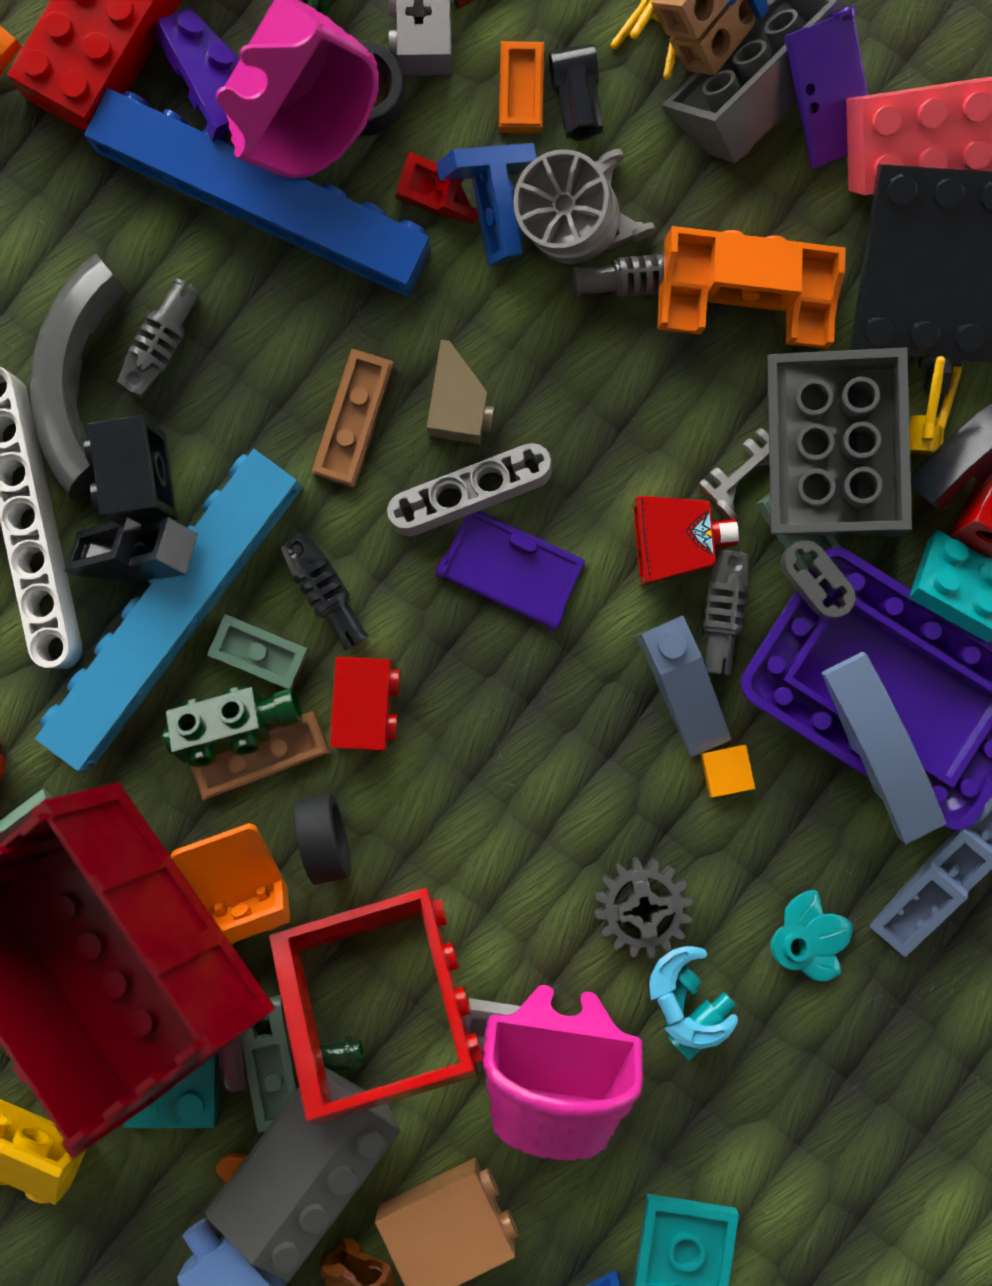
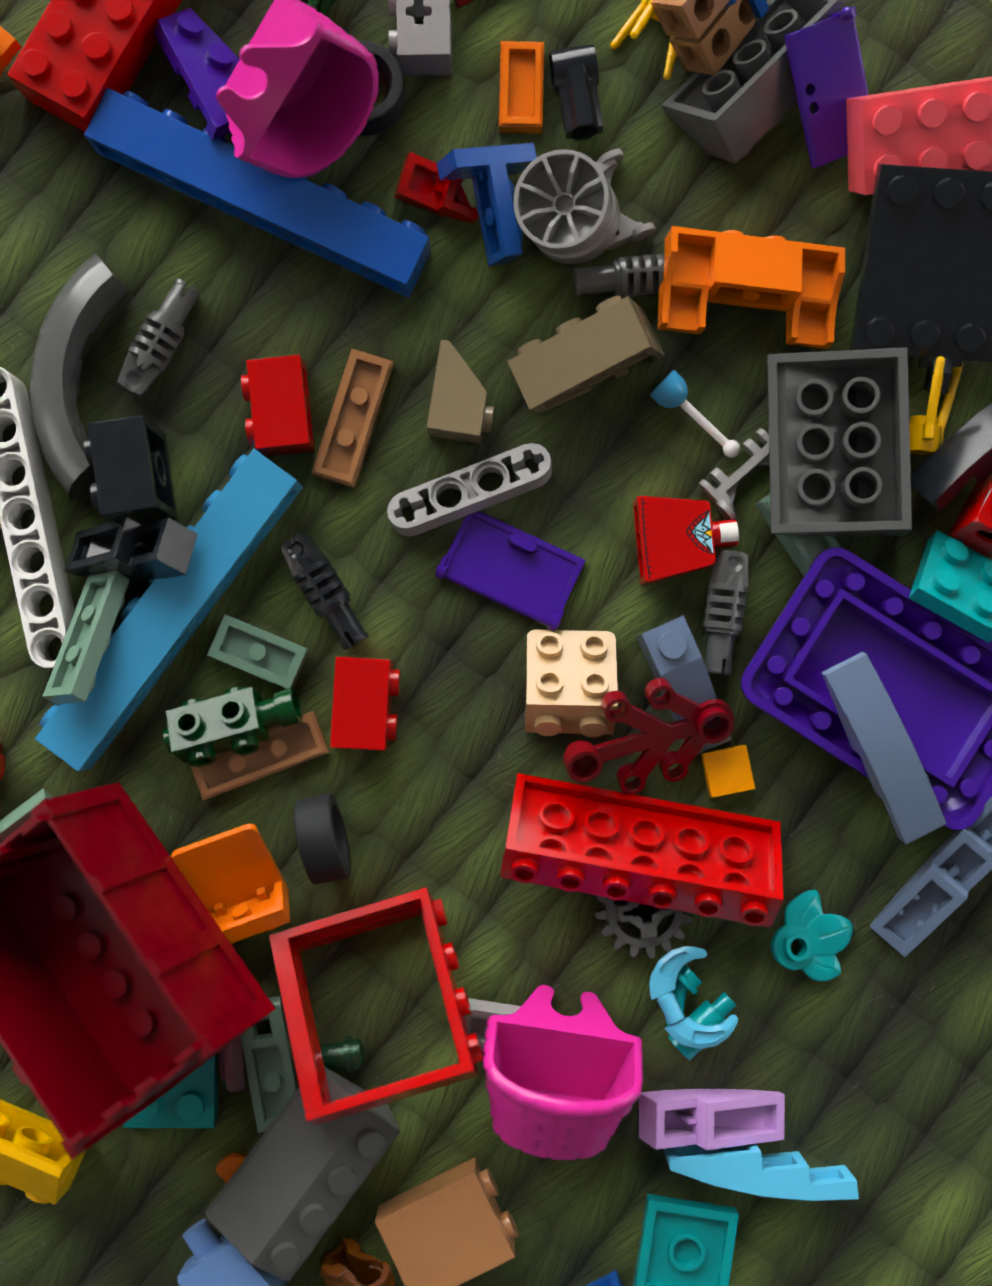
(86, 638): none -> sand green plate
(278, 406): none -> red brick
(568, 680): none -> tan bracket
(584, 354): none -> dark tan wedge
(644, 851): none -> red bracket
(654, 738): none -> dark red plant
(673, 393): none -> hinge
(710, 1117): none -> lavender slope
(764, 1175): none -> medium azure slope
(826, 573): dark grey beam -> none

